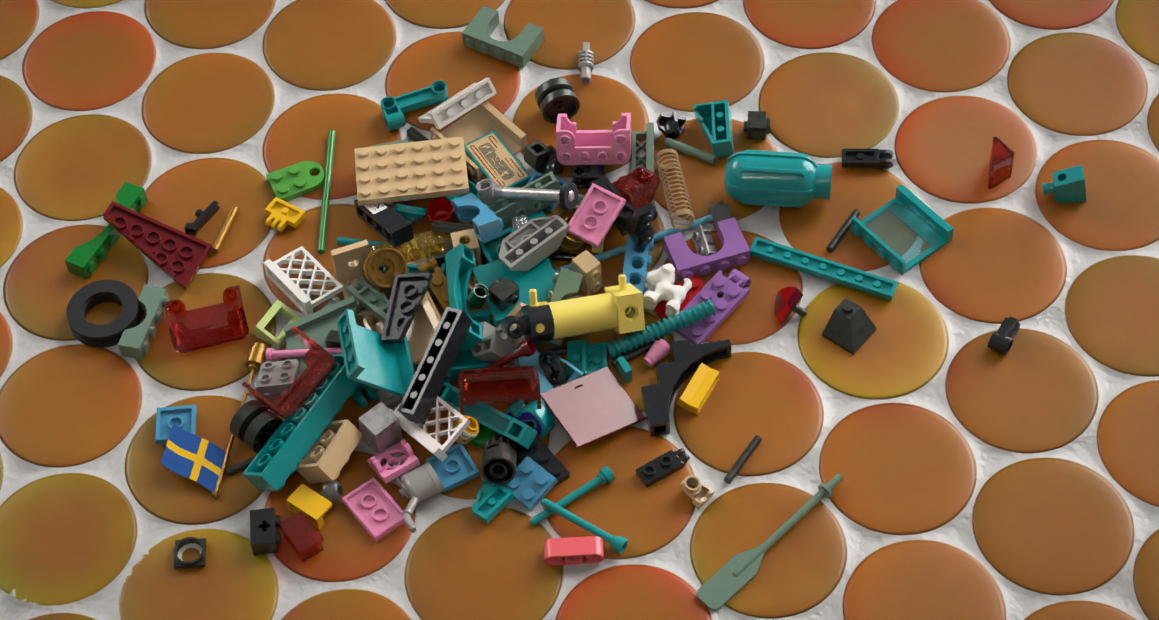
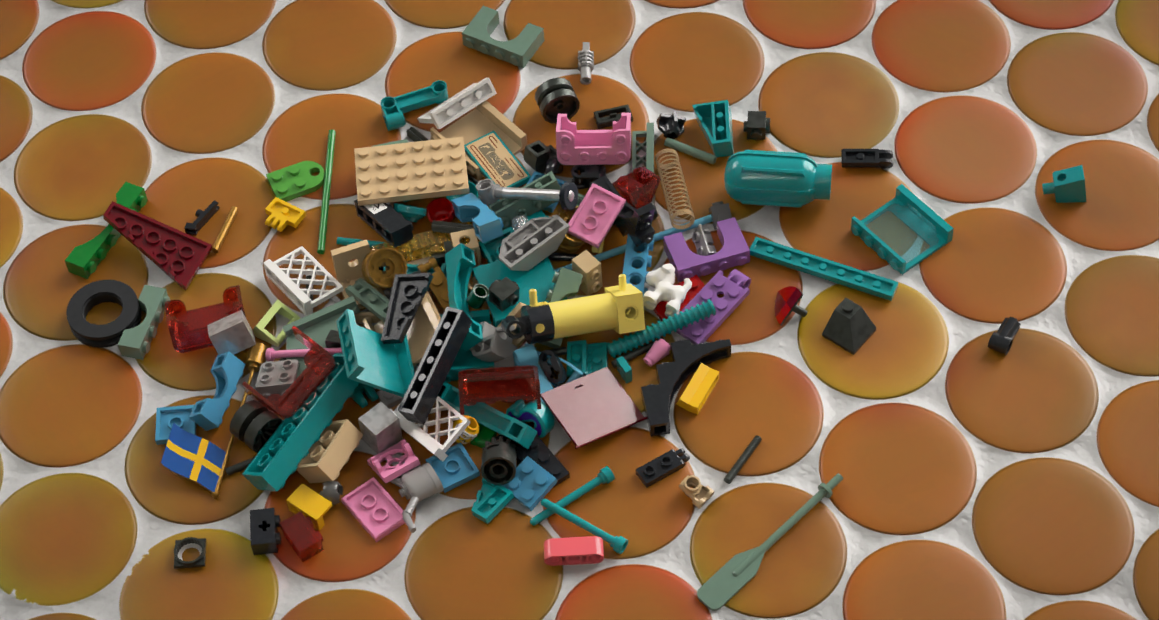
(227, 372): none -> dark azure arch
(231, 334): none -> flat silver piece
(525, 349): dark red piece -> none
(614, 116): none -> pearl dark grey tile
(843, 230): pearl dark grey bar -> none
(1000, 163): clear red slope -> none

